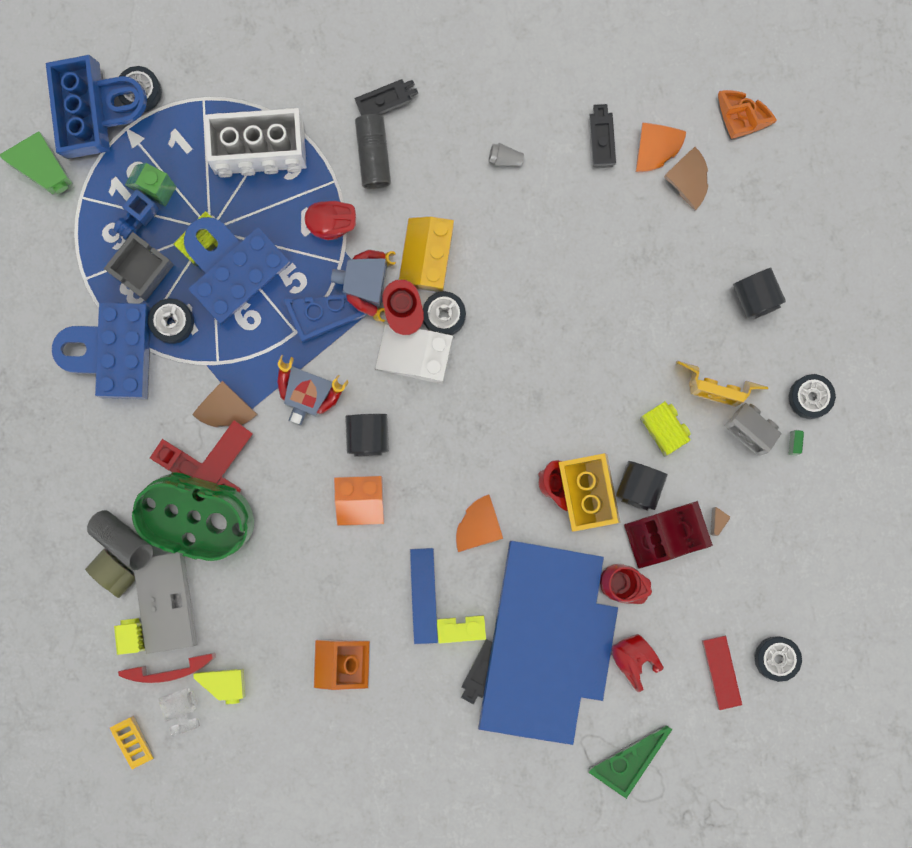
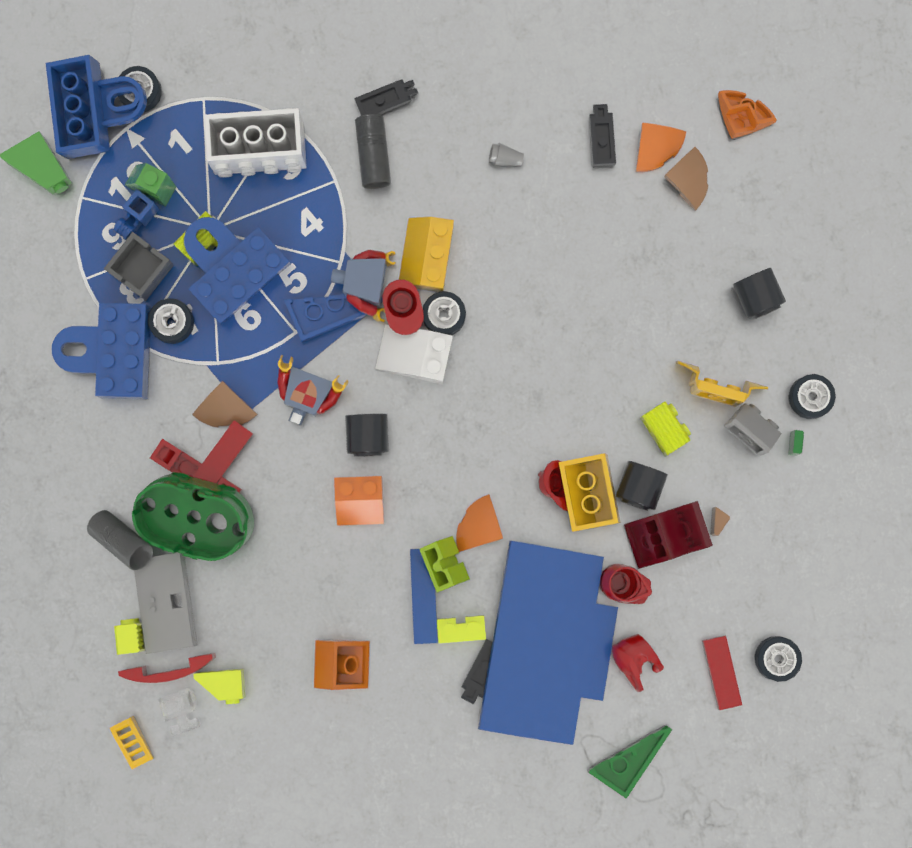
(111, 573): olive piece -> none
(330, 219): red helmet -> none
(443, 564): none -> lime brick

